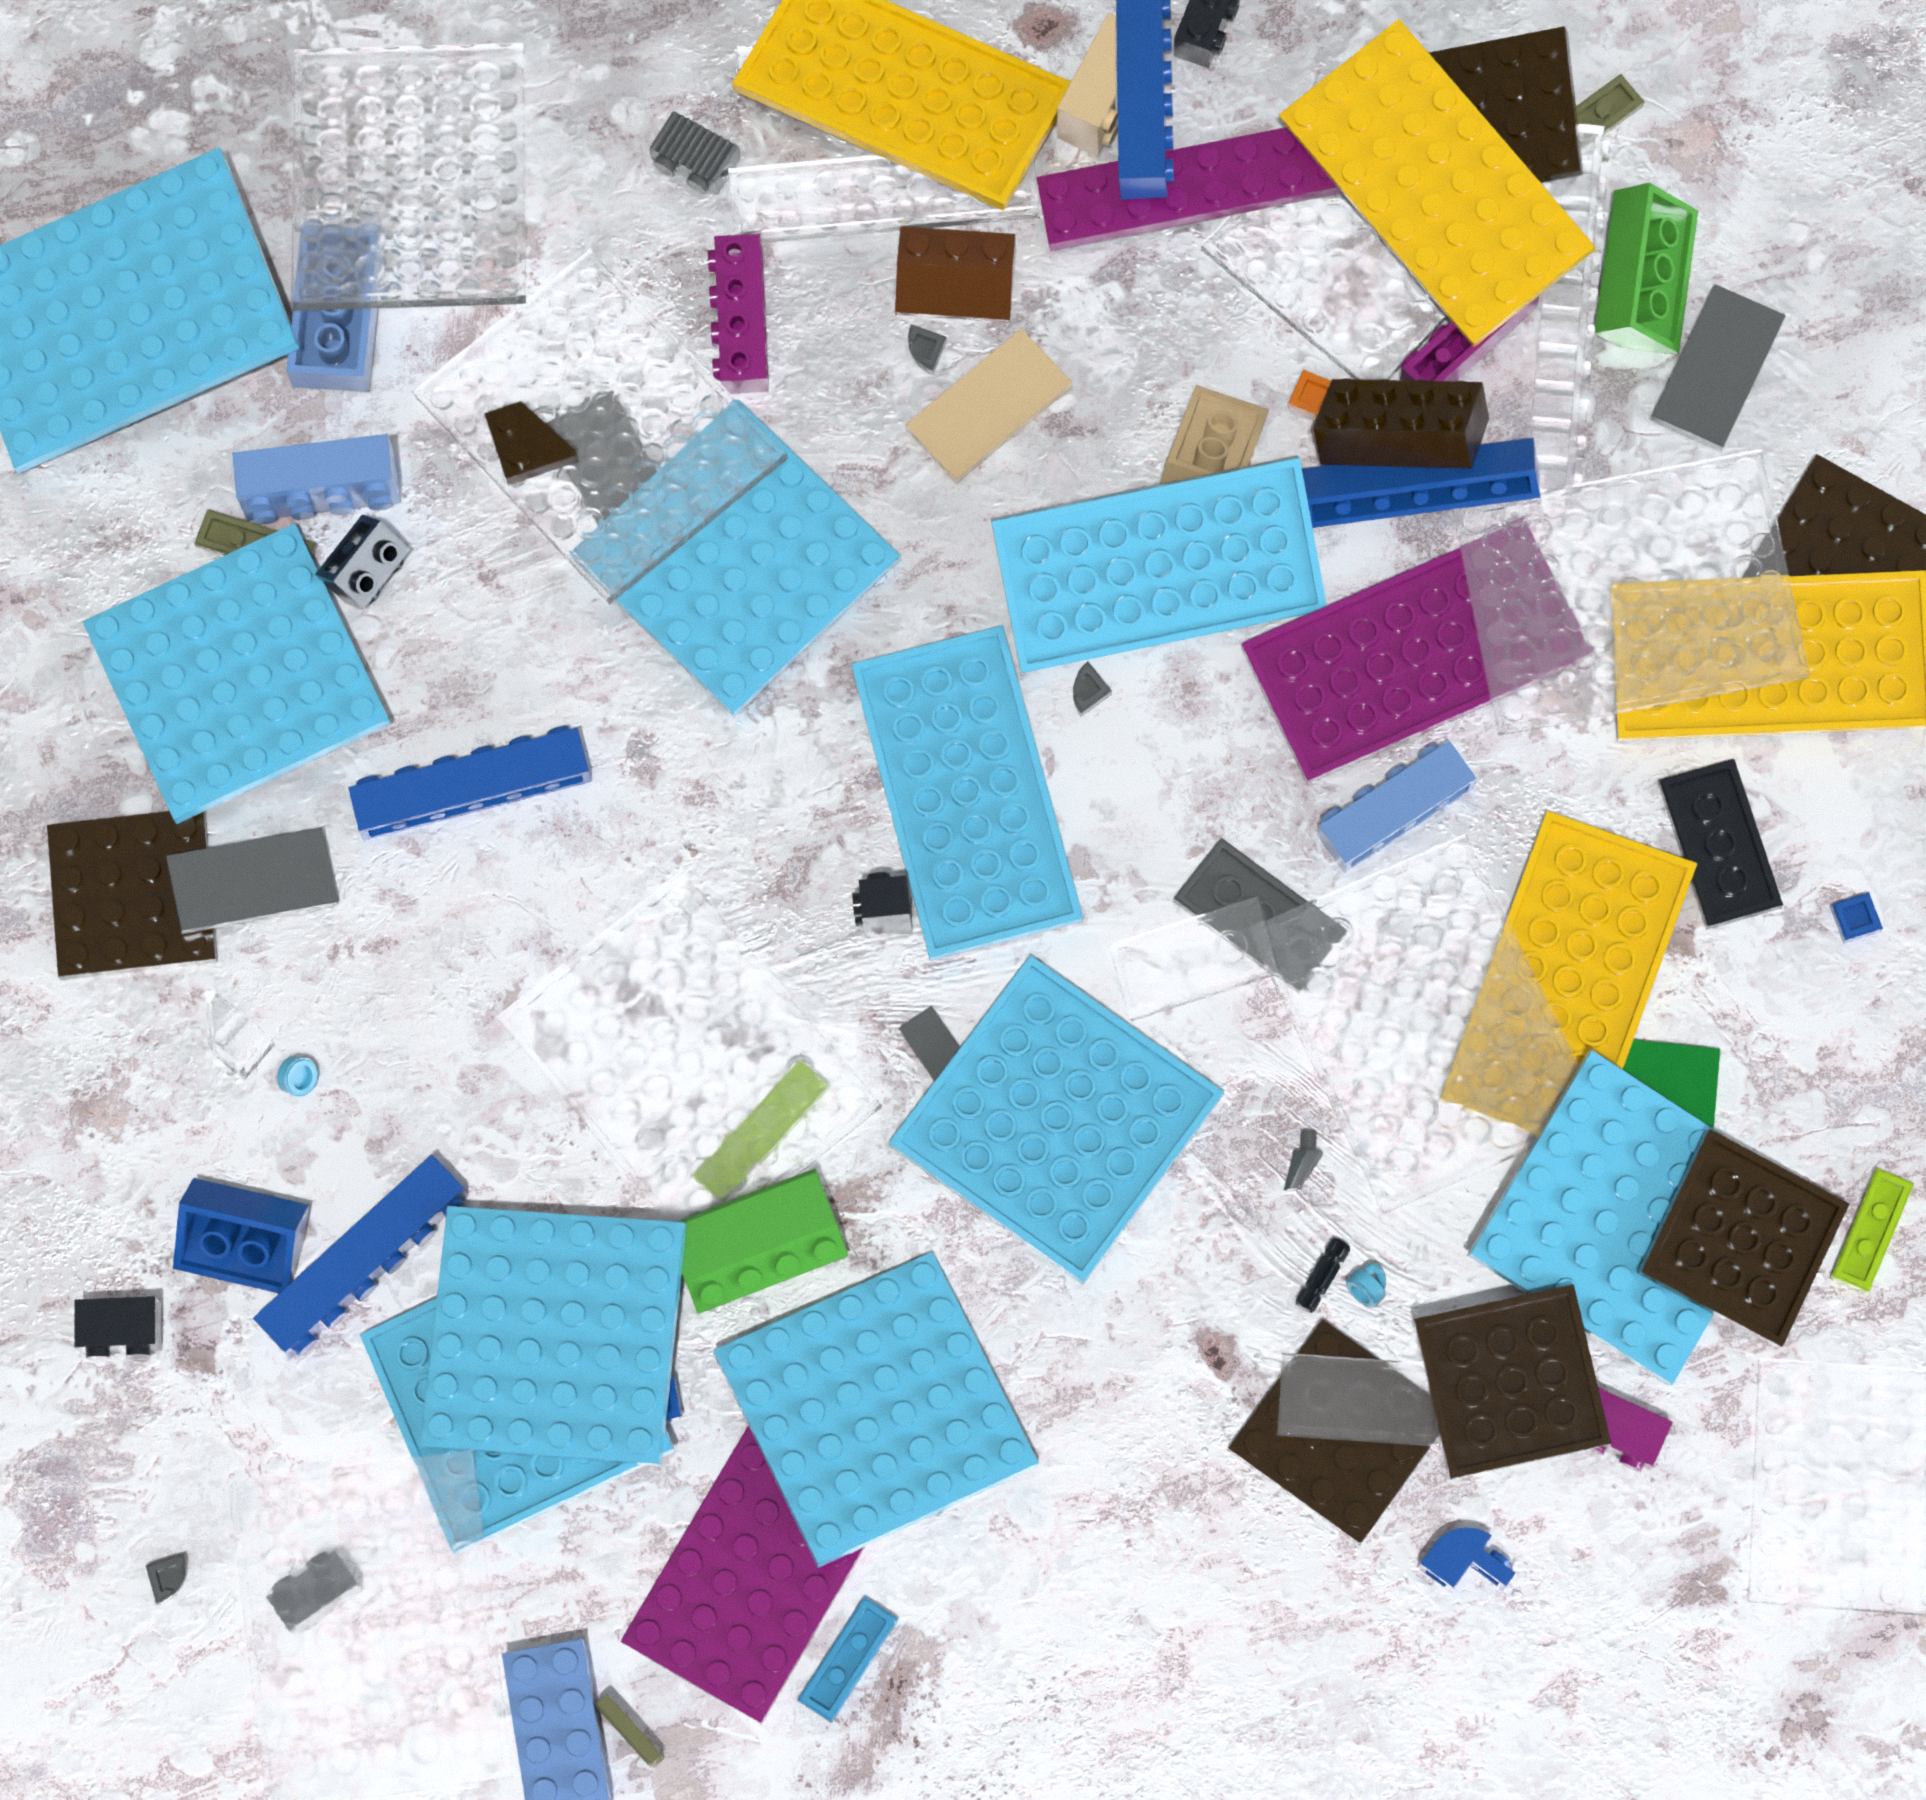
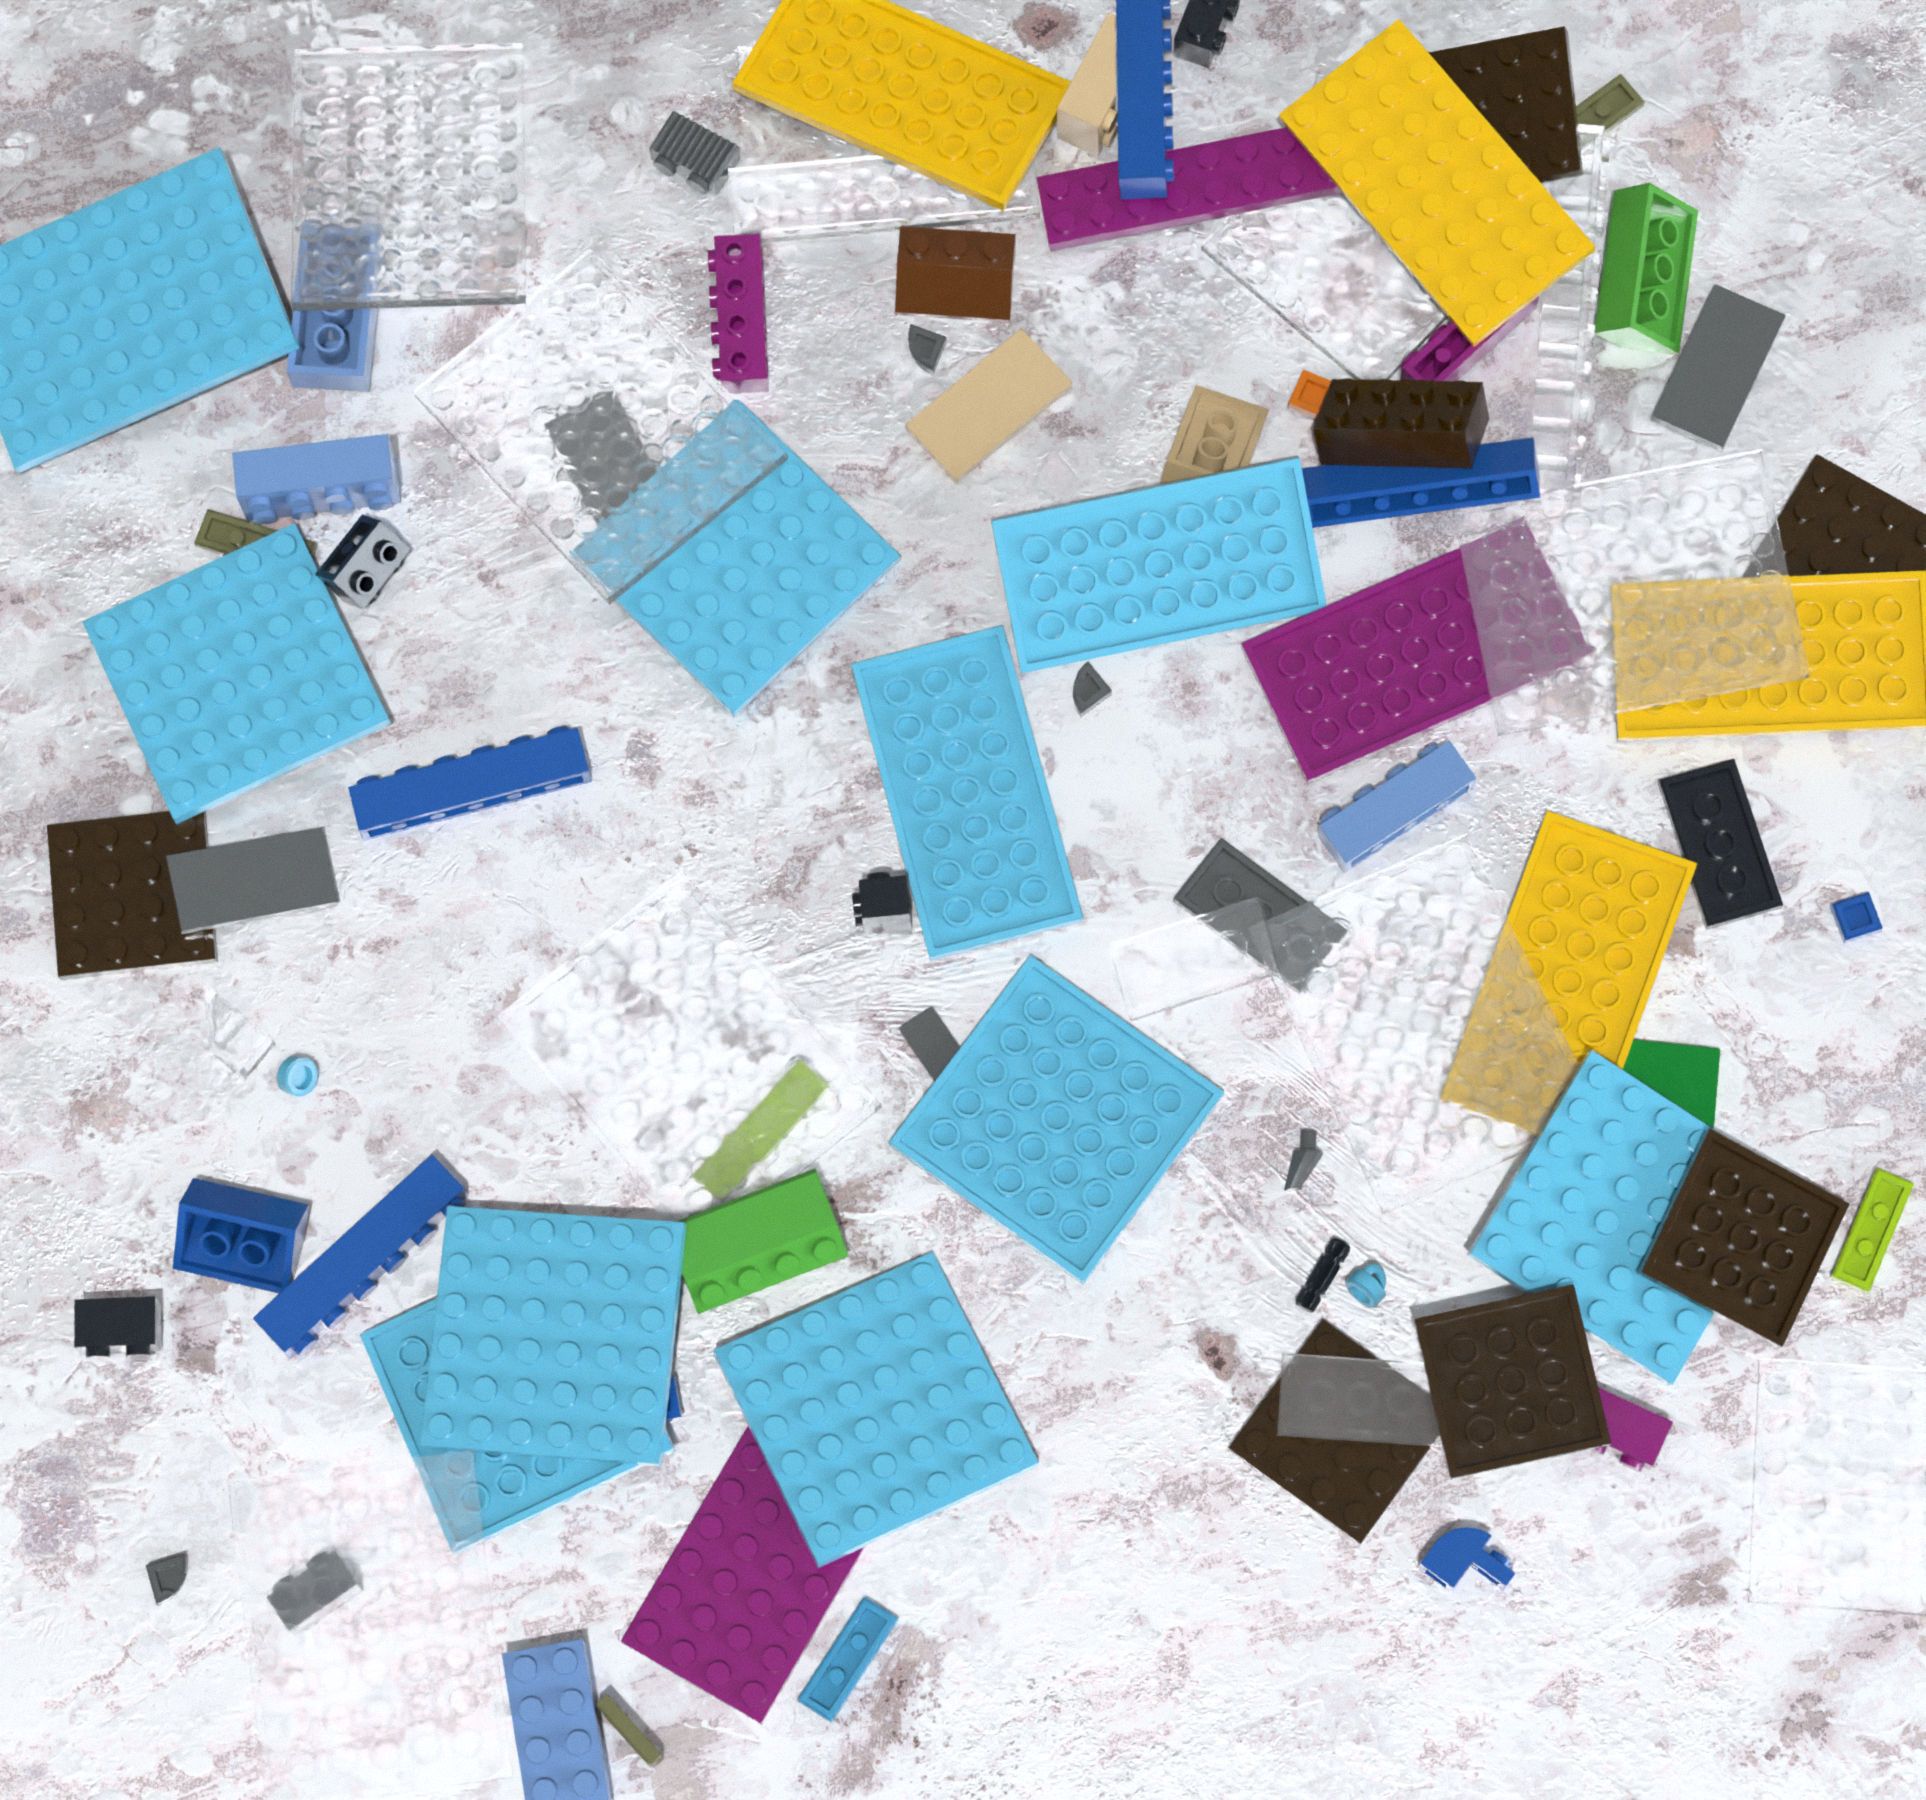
(526, 443): dark brown wing -> none

